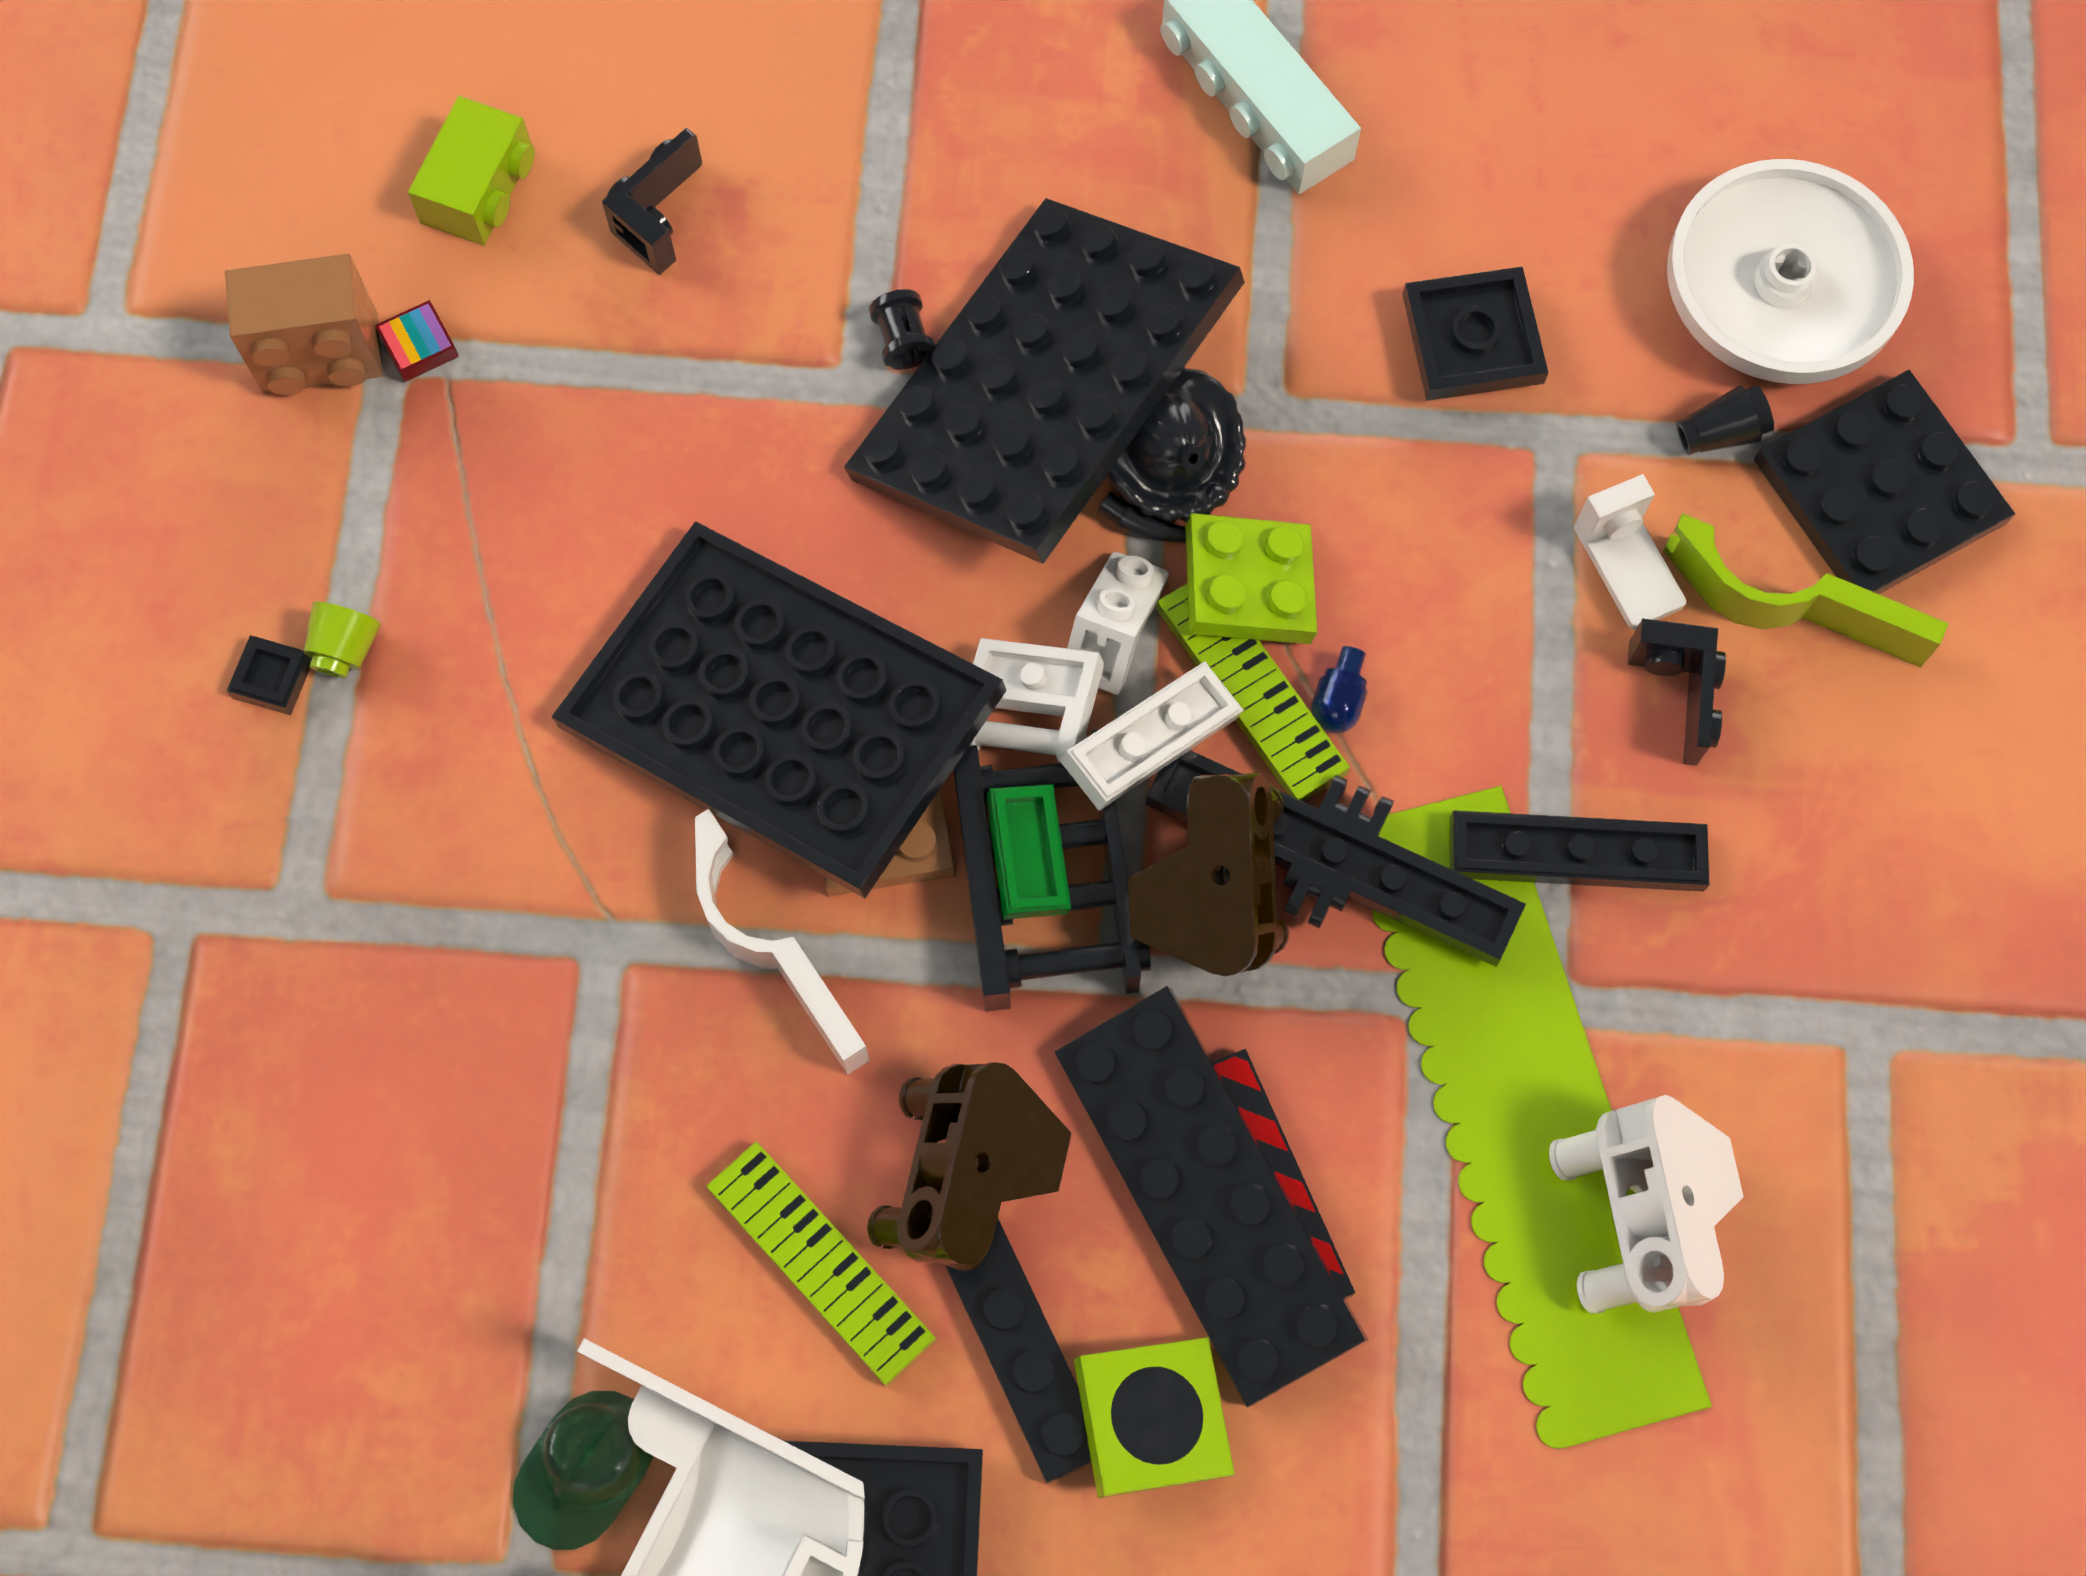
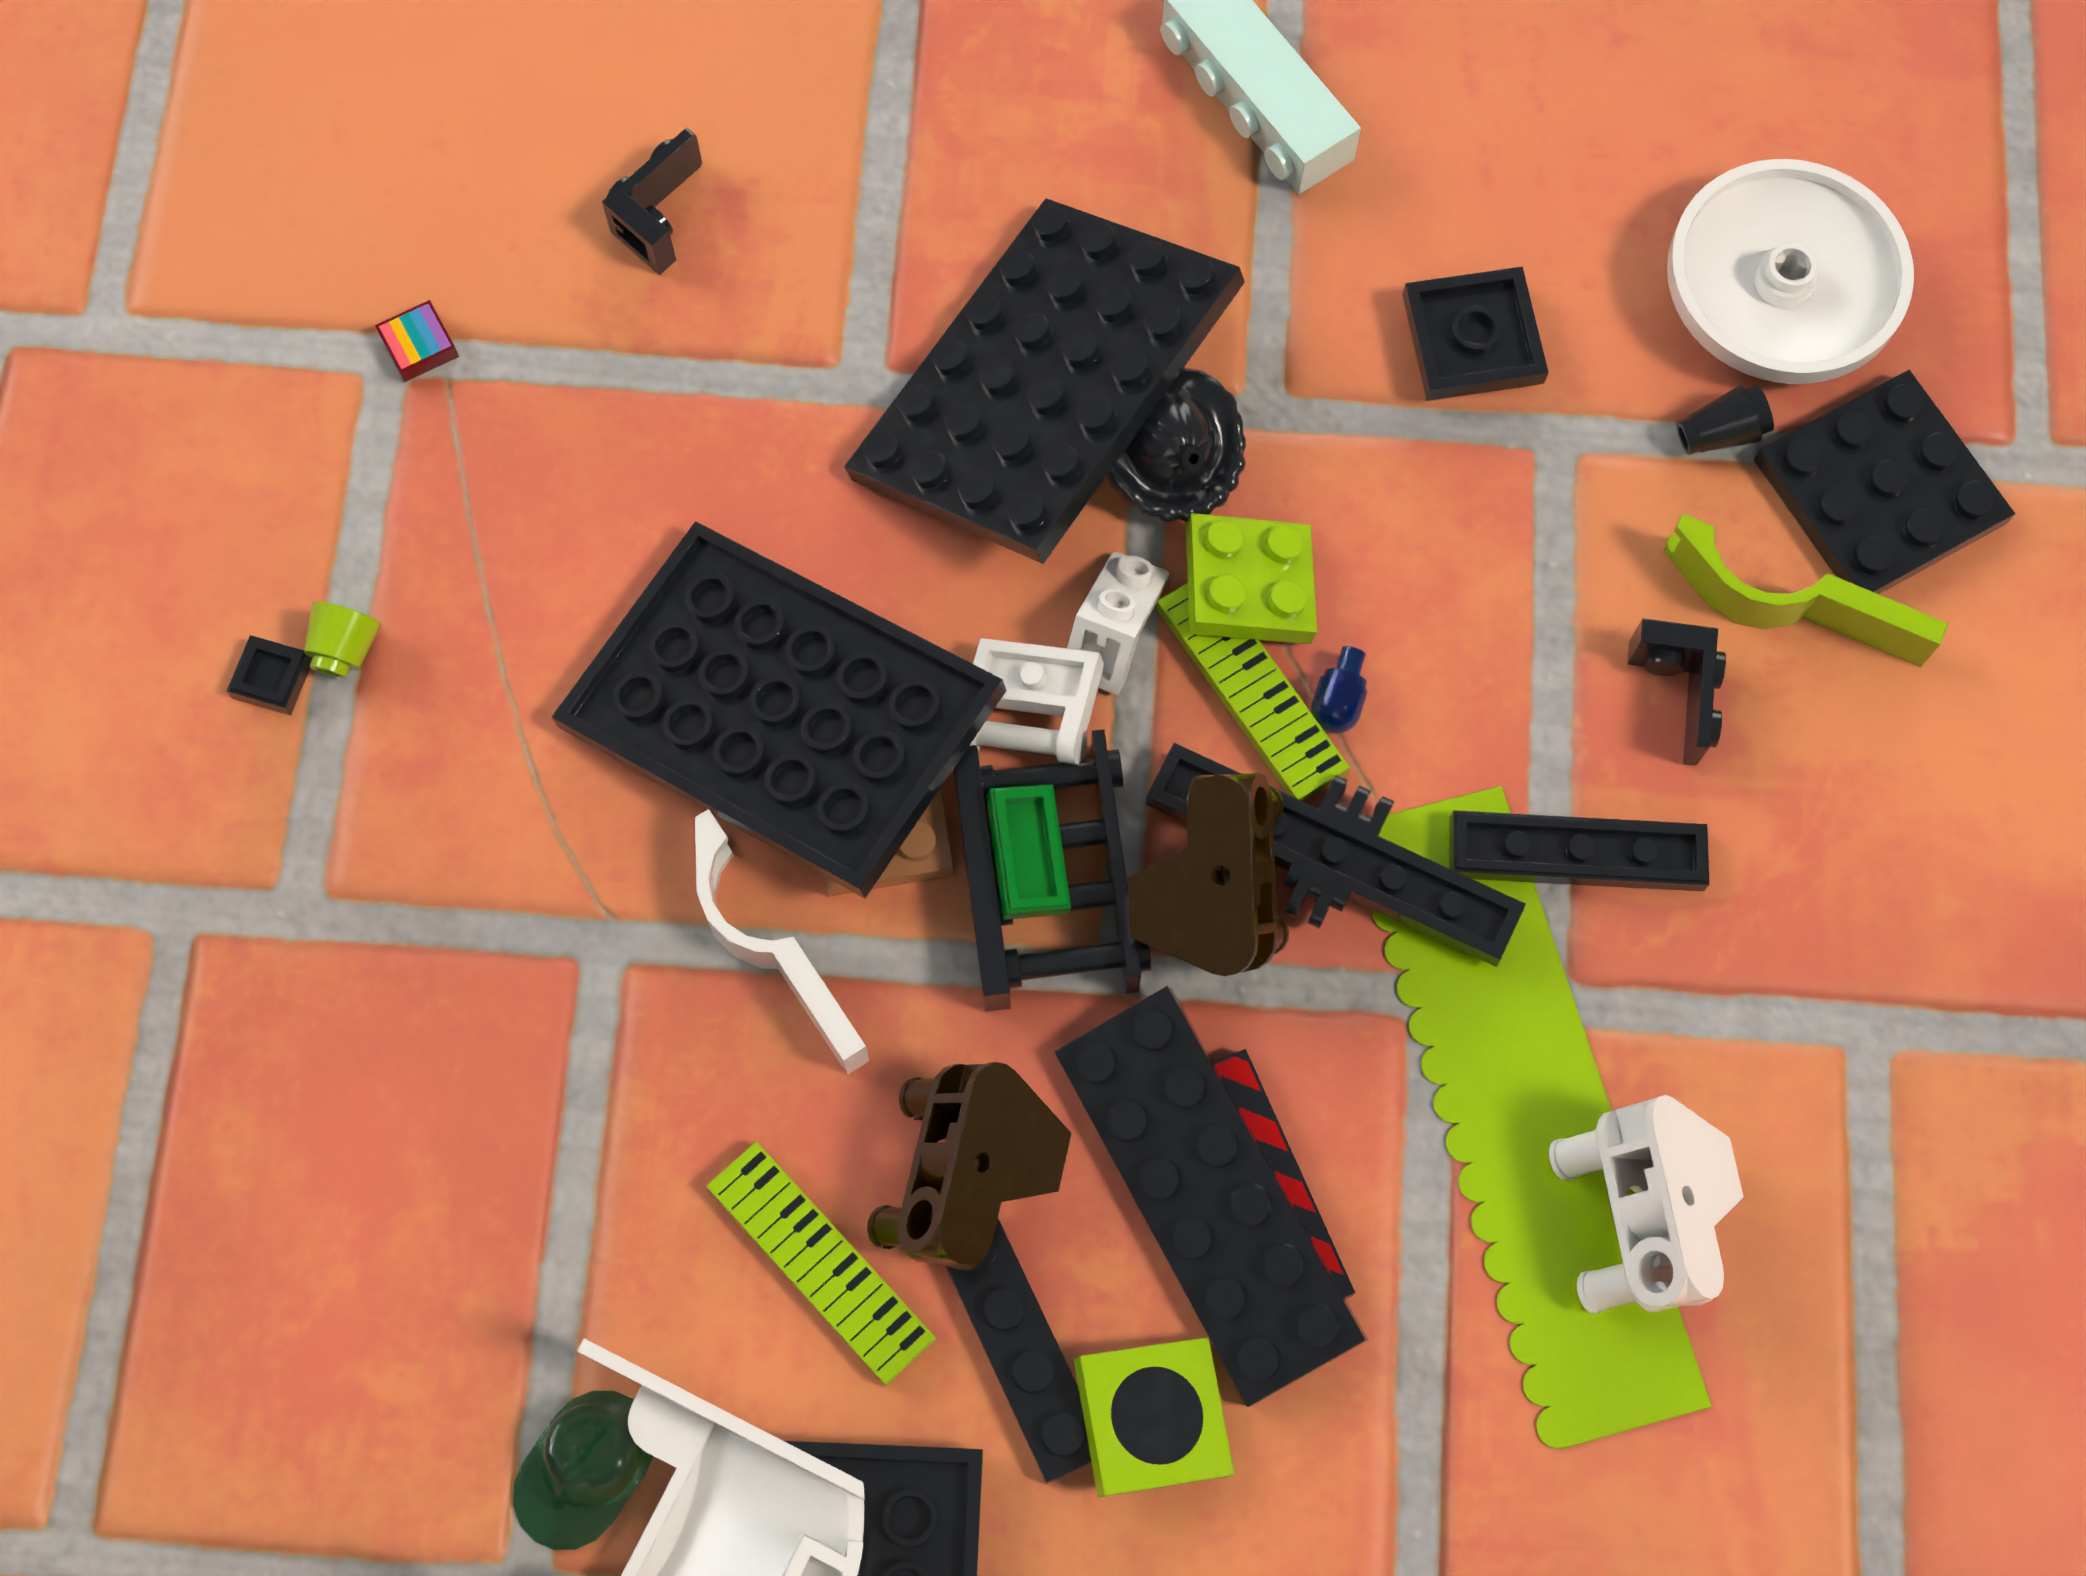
(304, 324): medium nougat brick -> none
(472, 171): lime brick -> none
(901, 328): black bush -> none
(1132, 521): black helmet -> none
(1151, 735): white tile -> none
(1626, 554): white bracket -> none

